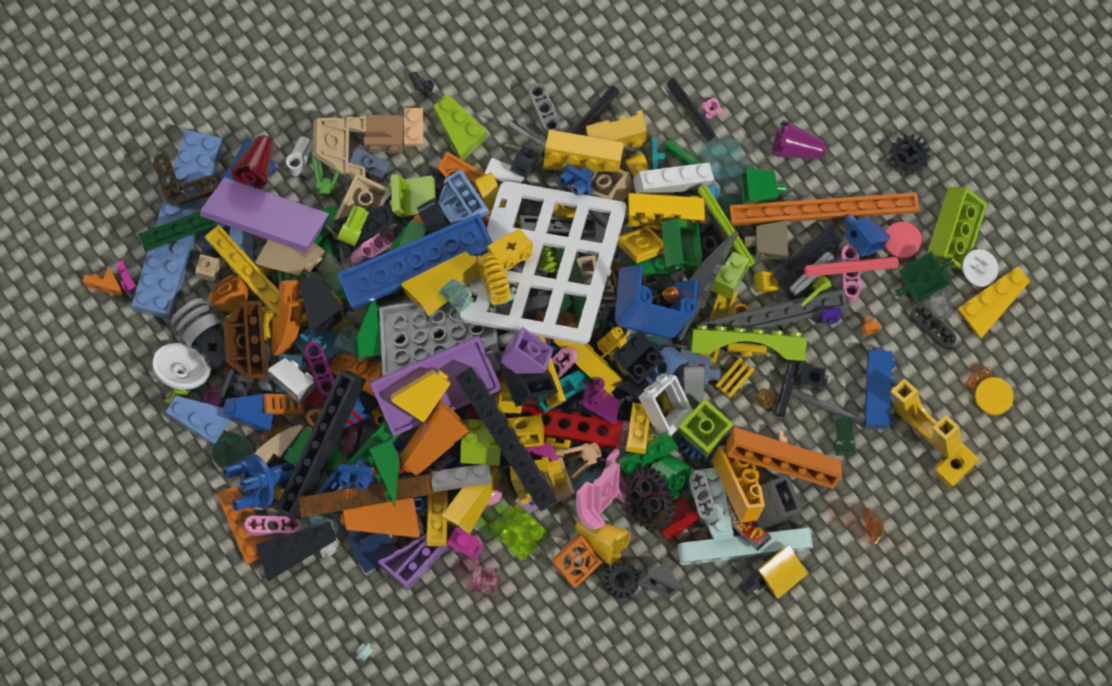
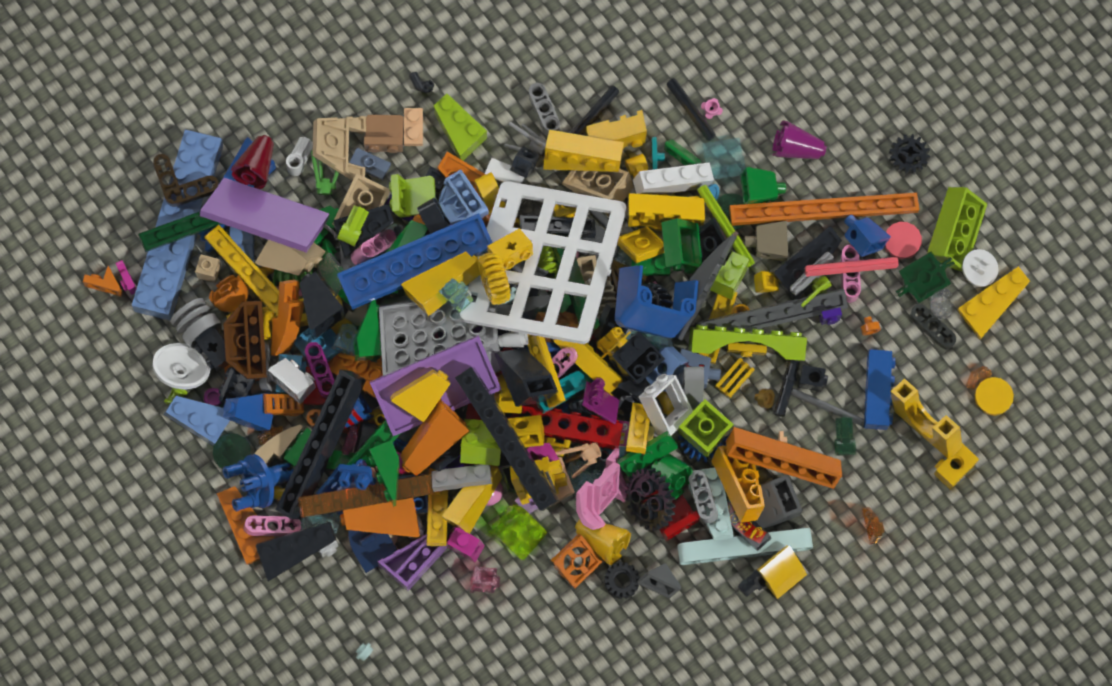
(526, 353): medium lavender slope -> none
(579, 179): blue hips -> none
(671, 294): orange hinge -> none

